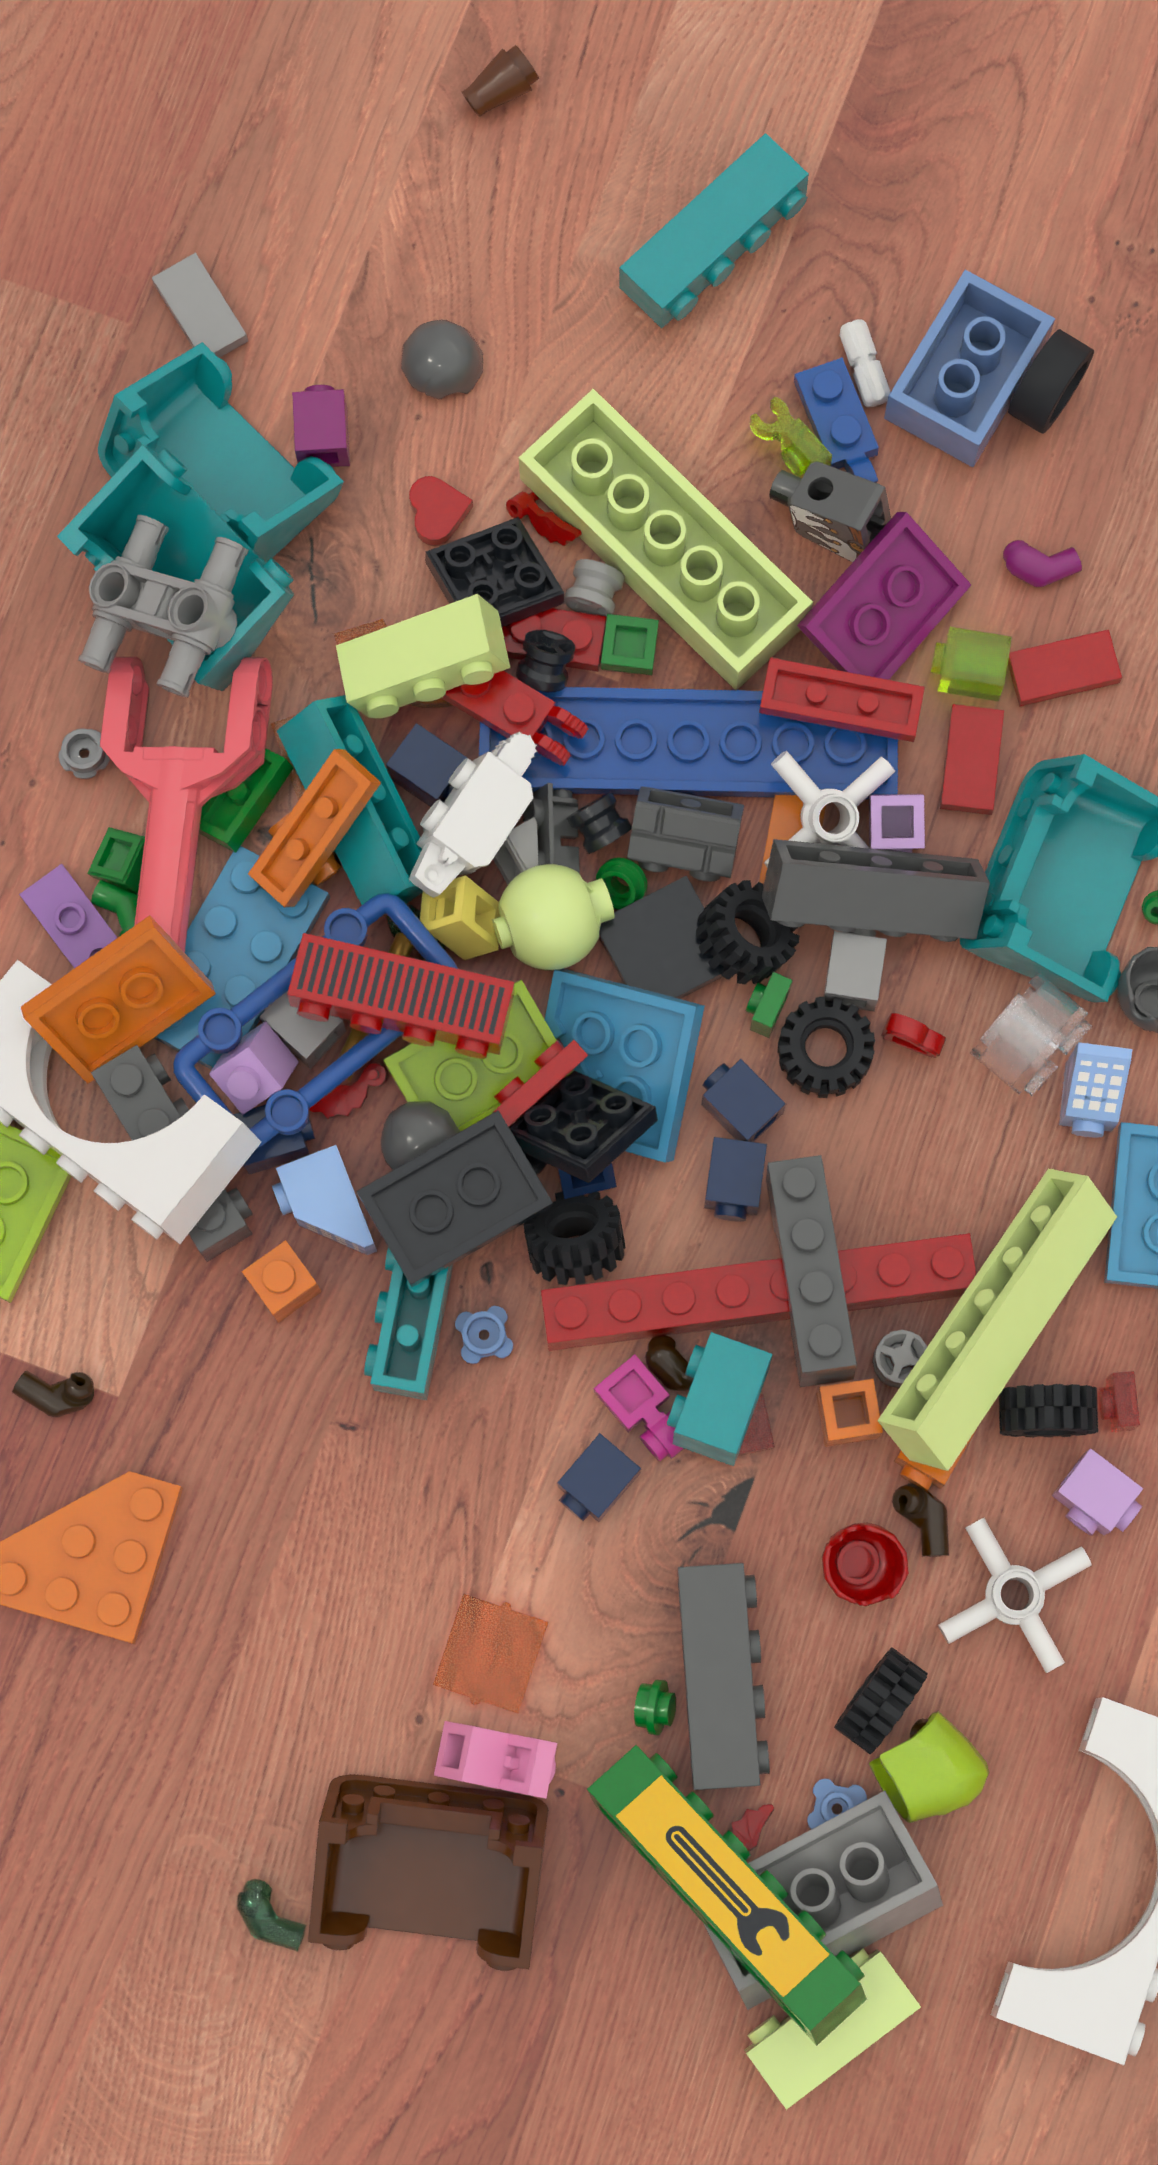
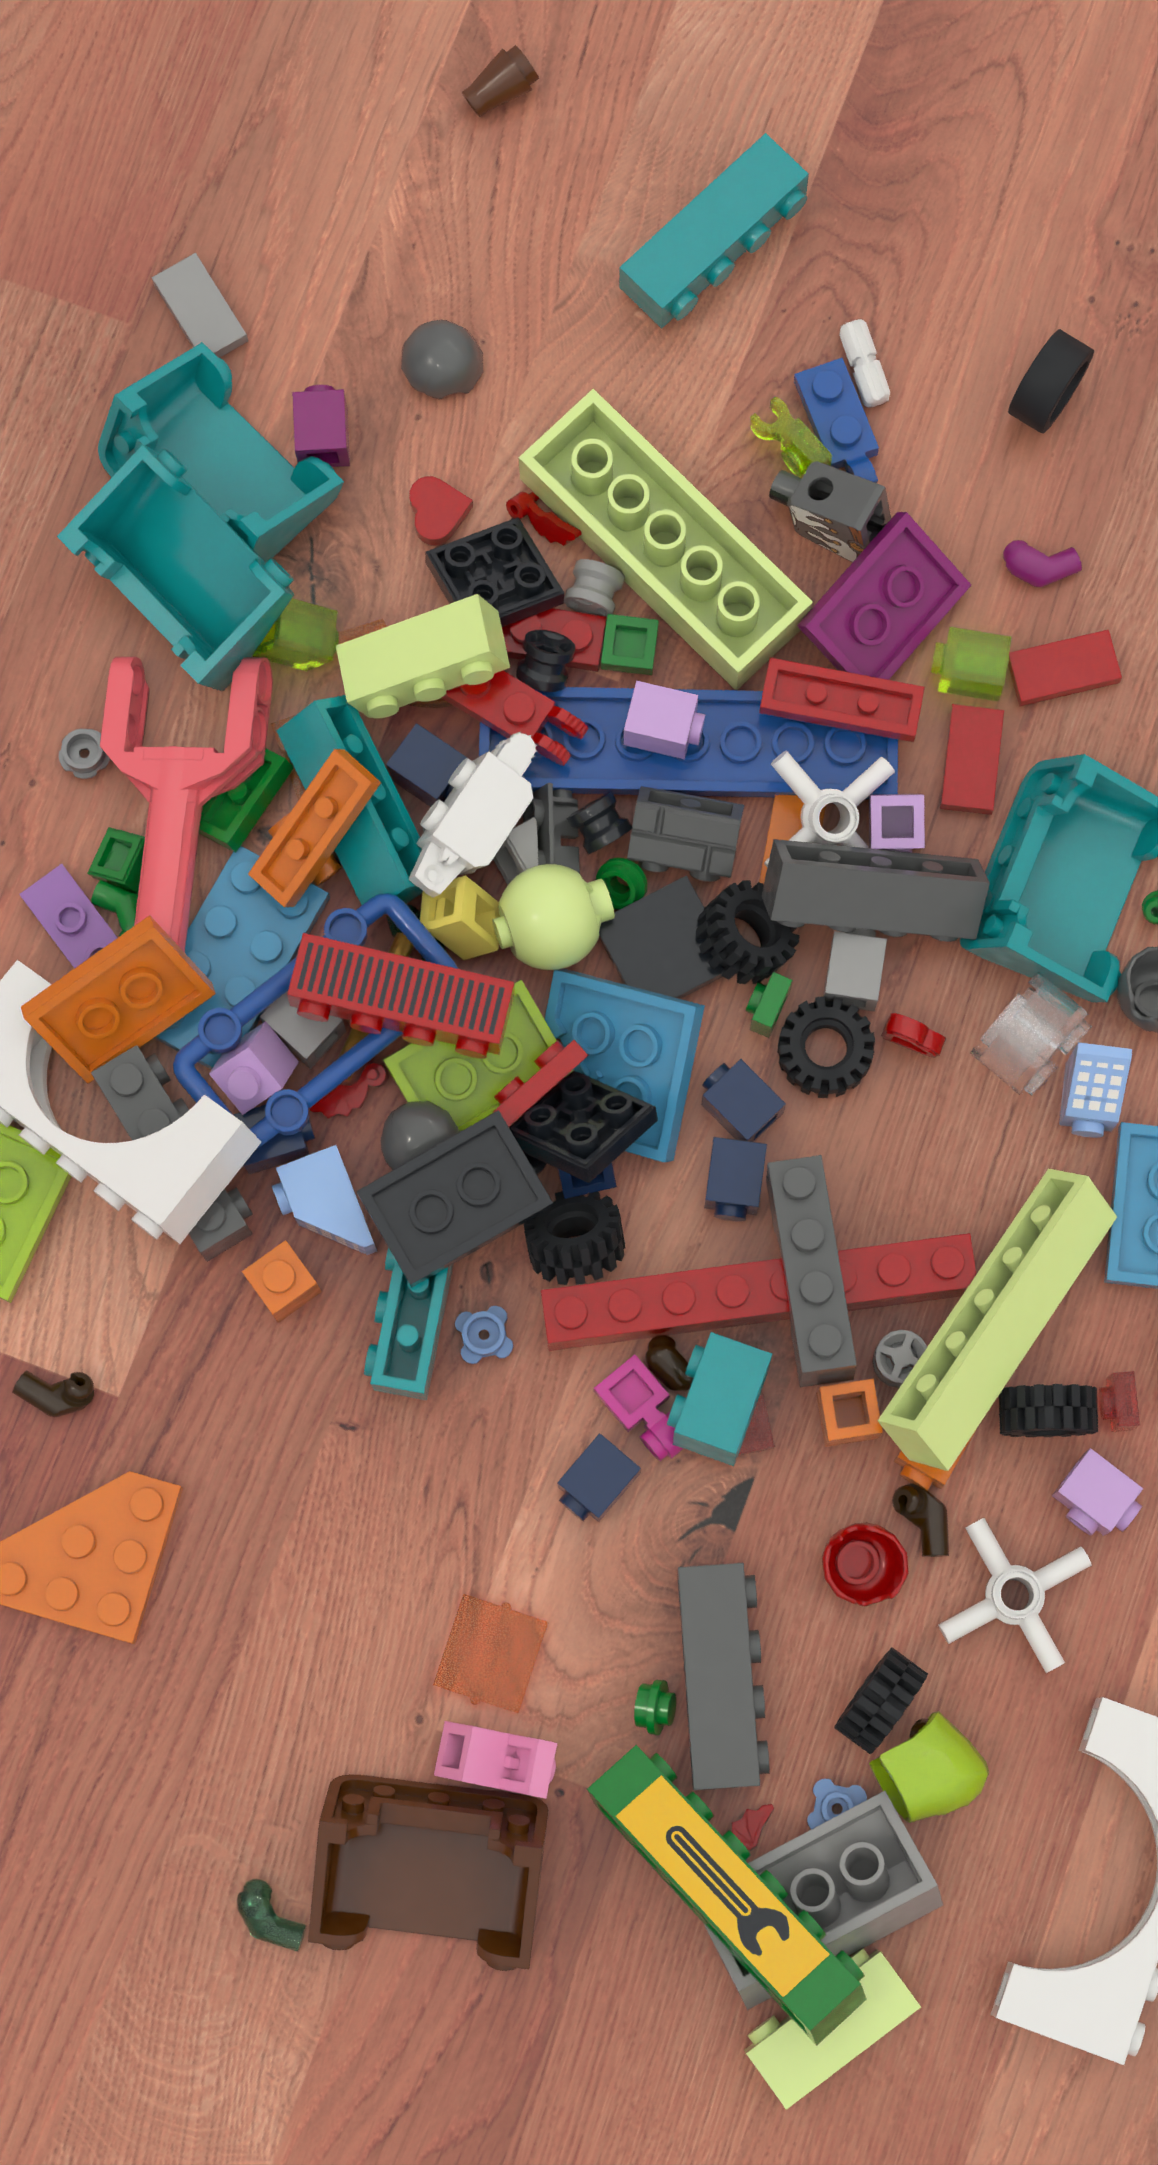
(189, 613): light grey piece -> none
(301, 636): none -> clear neon green brick
(663, 720): none -> lavender brick
(968, 368): medium blue brick -> none

